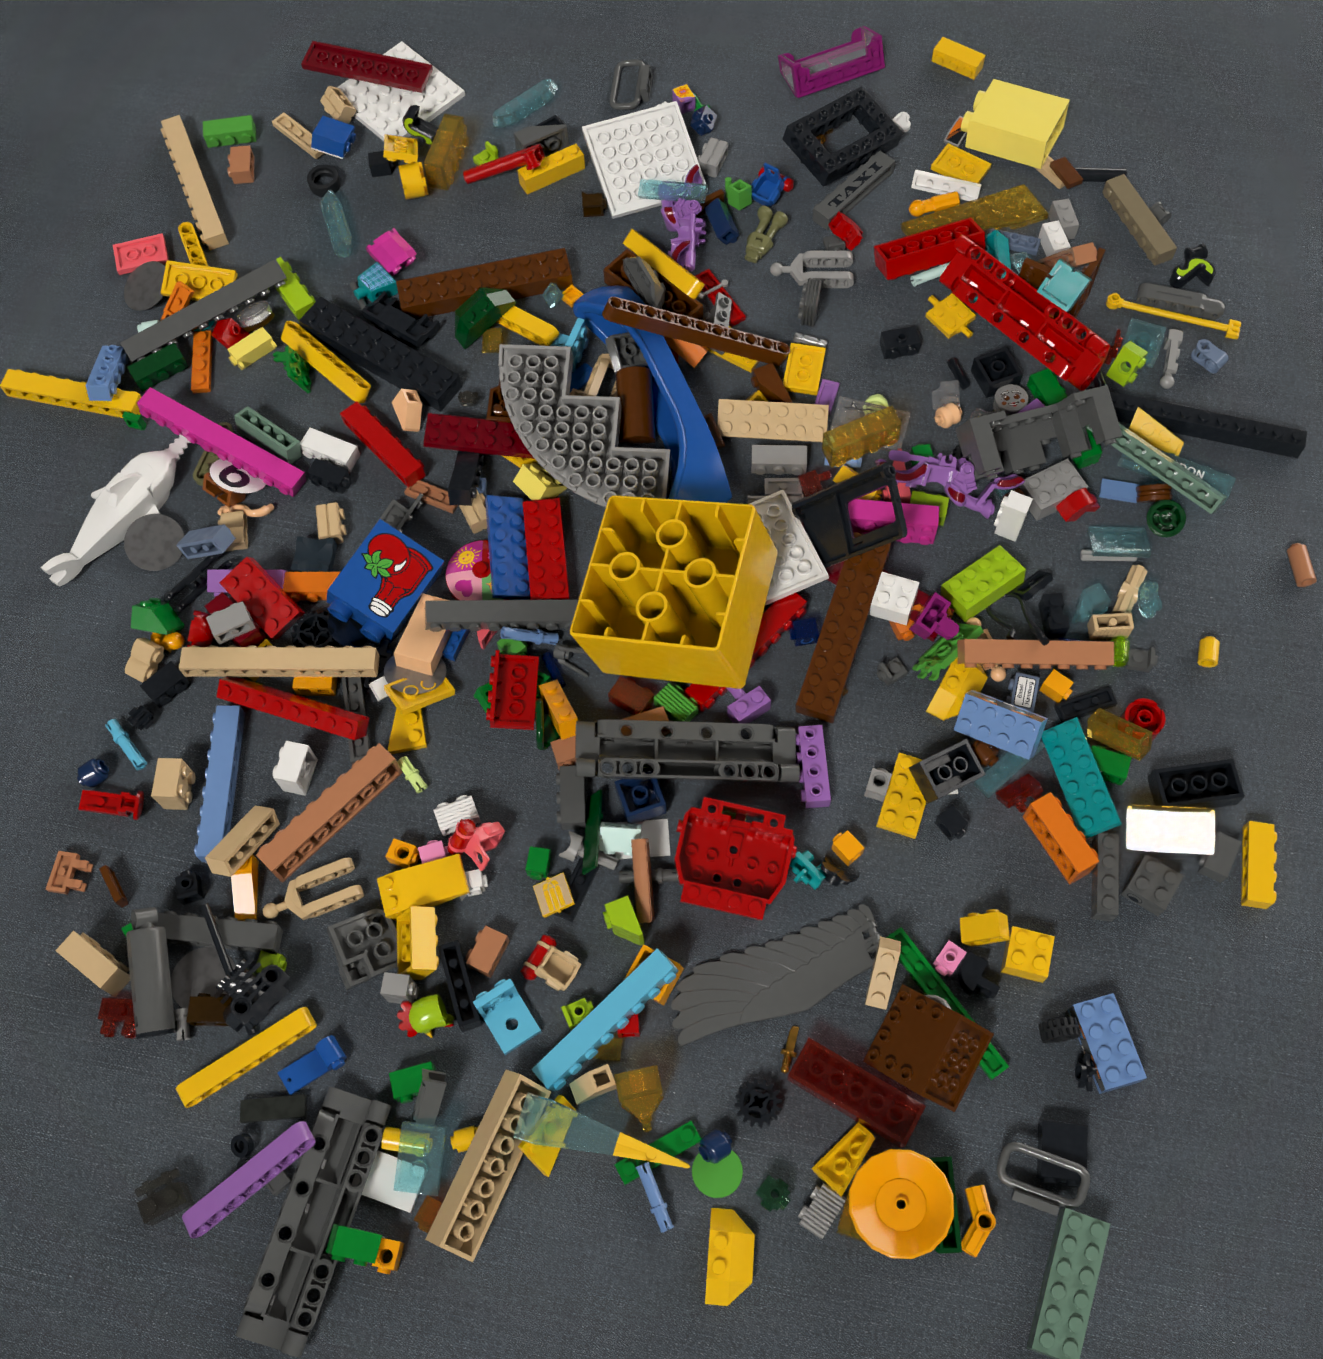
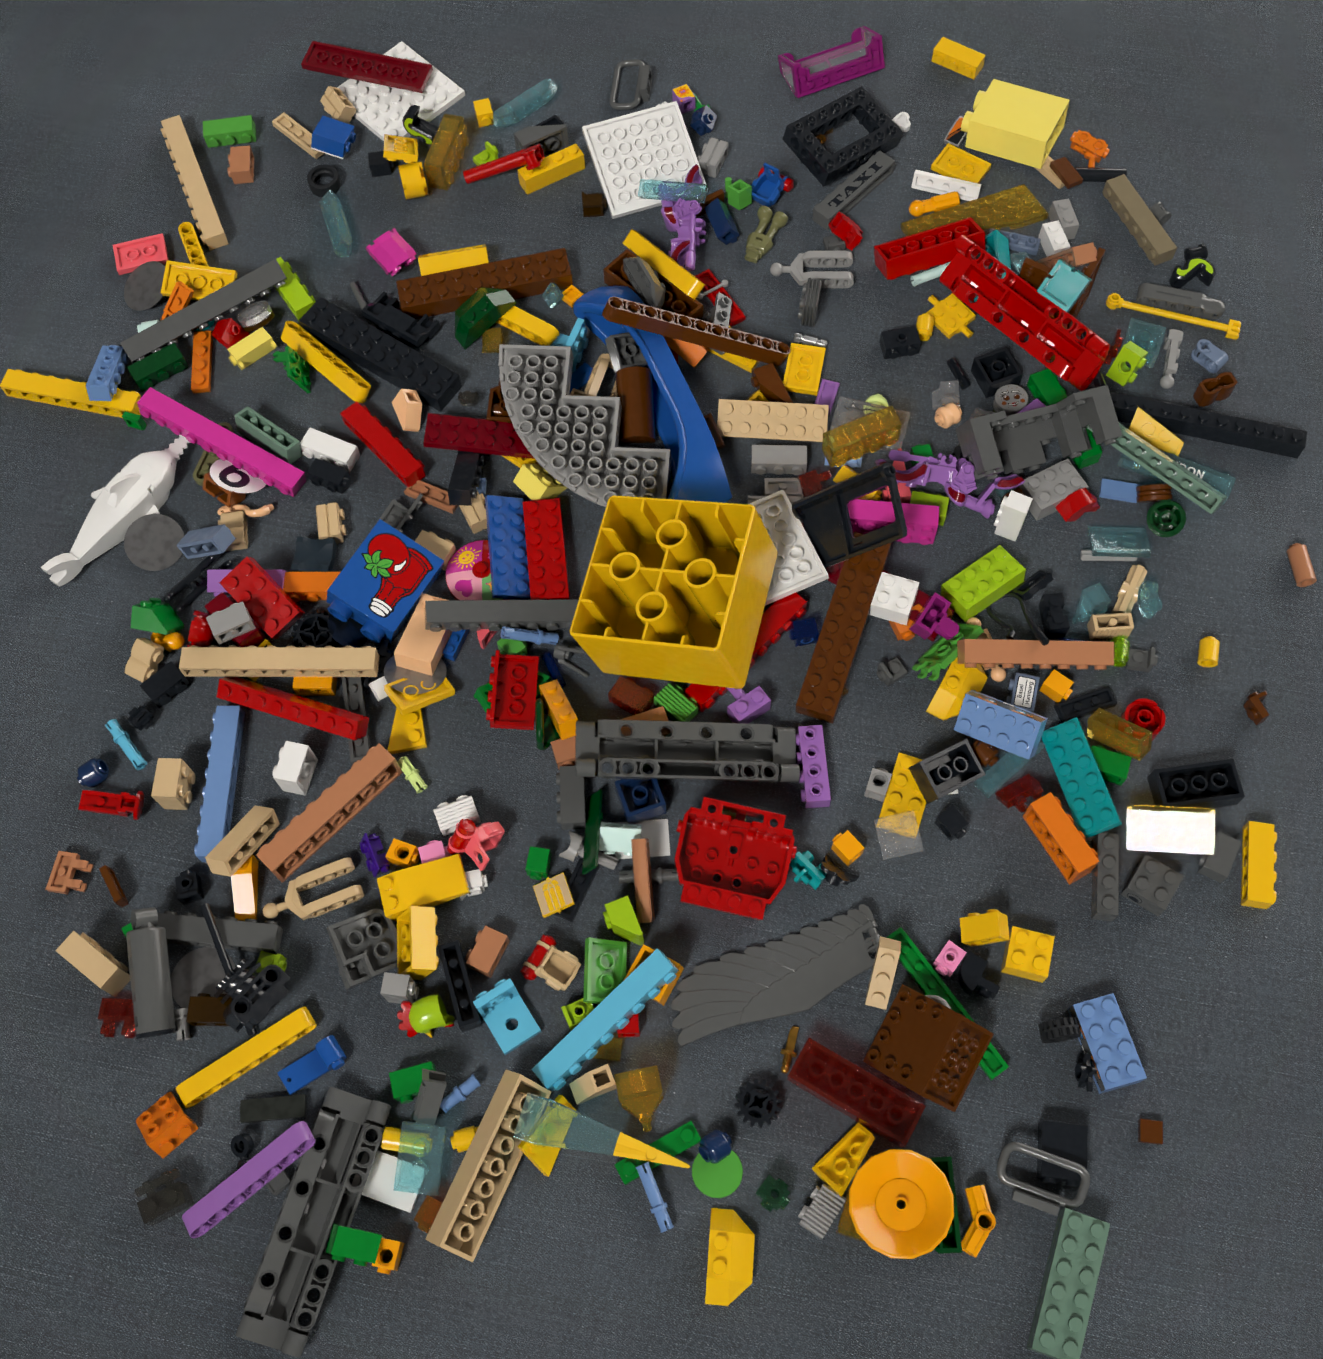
(165, 1125): none -> orange bracket
(374, 282): teal torso -> none
(375, 862): none -> dark purple hinge
(442, 548): none -> tan brick
(452, 259): none -> yellow slope
(459, 1093): none -> medium blue pin
(483, 112): none -> yellow brick
(603, 968): none -> bright green plate
(898, 835): none -> clear plate
(924, 326): none -> yellow brick
(1090, 147): none -> orange brick
(1150, 1131): none -> reddish brown tile
(1215, 389): none -> reddish brown brick
(1255, 708): none -> reddish brown bracket

